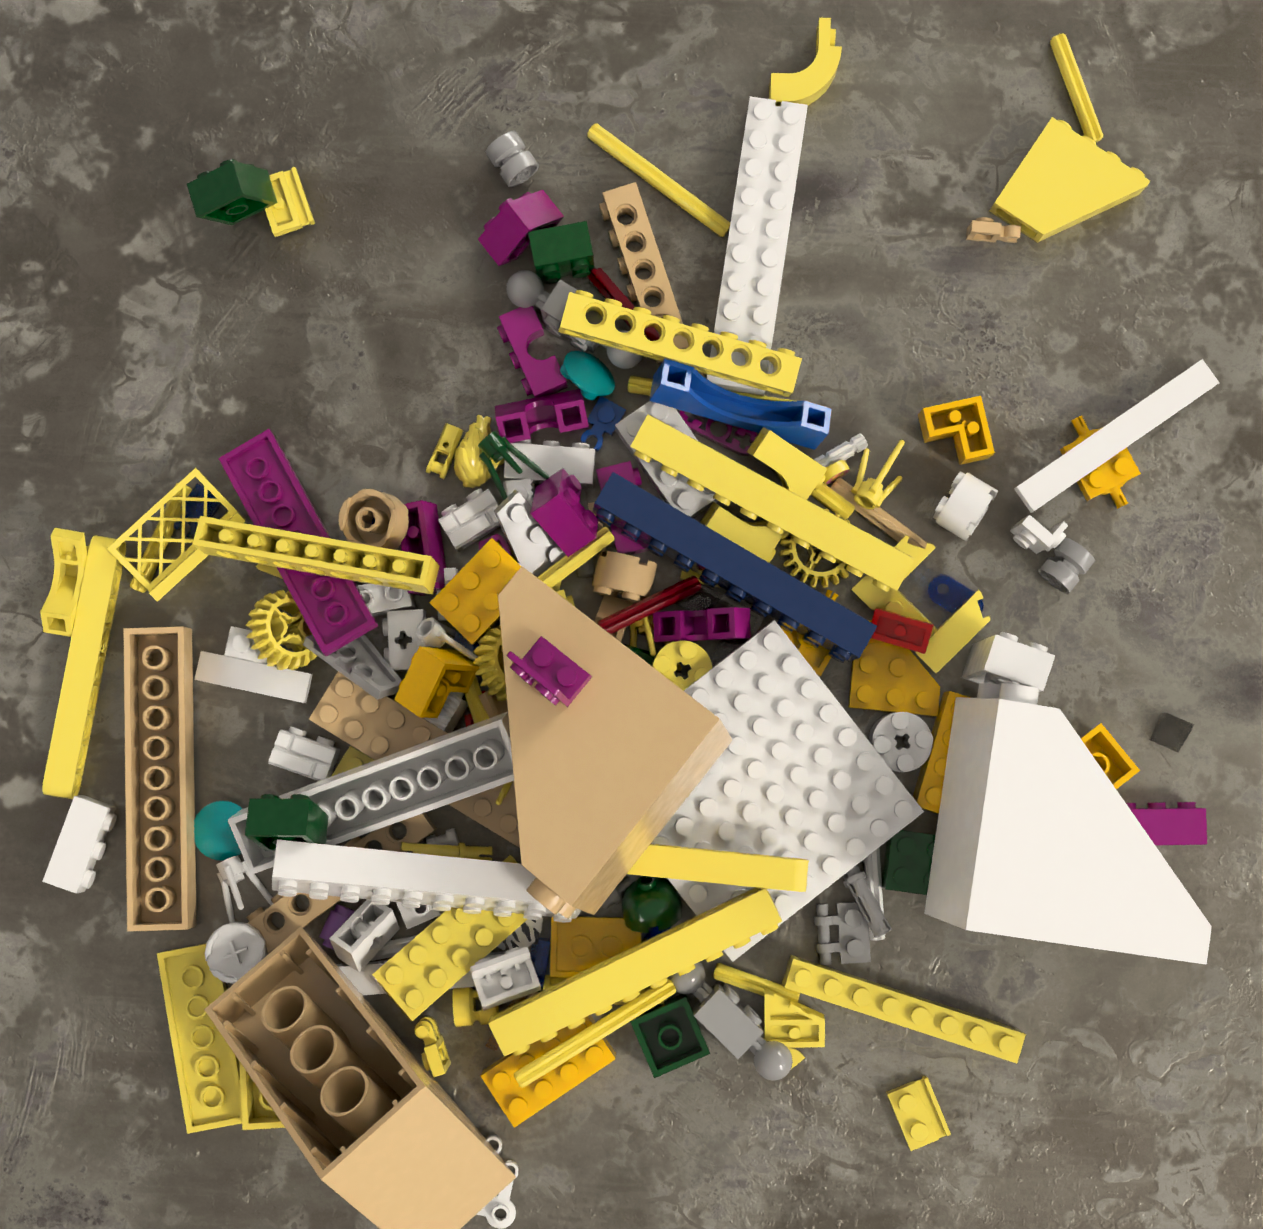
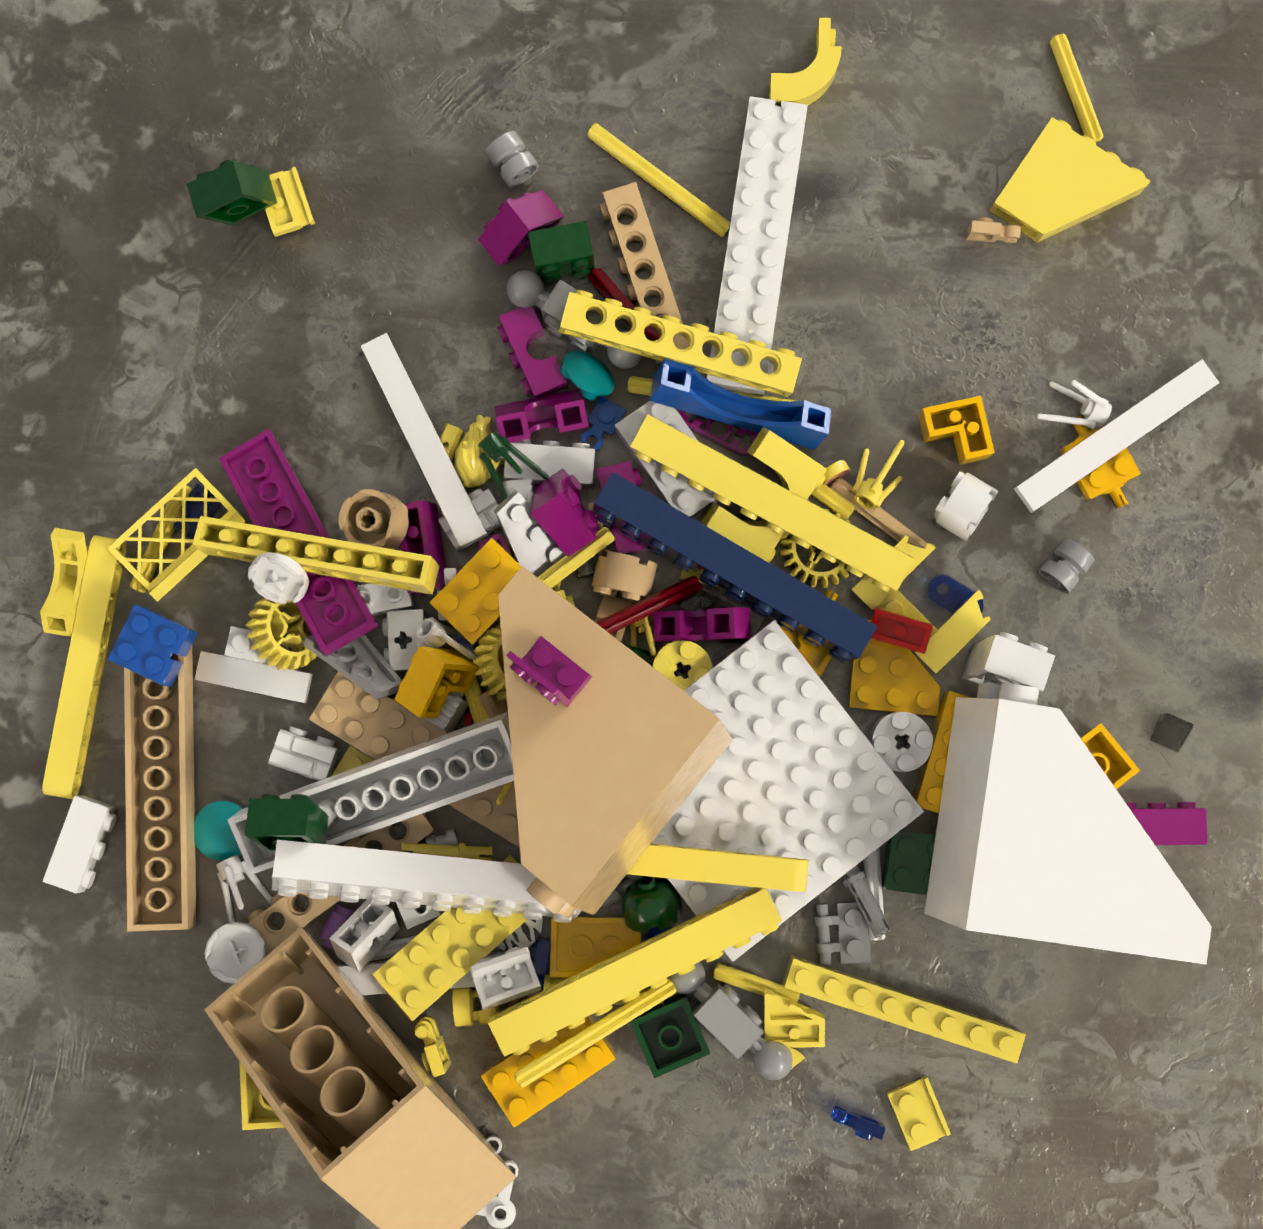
(149, 643): none -> blue piece
(203, 1060): light yellow plate -> none
(278, 578): none -> white tile
(424, 441): none -> white tile
(843, 451): white axle -> none
(864, 1126): none -> clear blue plate
(1033, 535): white bracket -> none
(1095, 409): none -> white plant

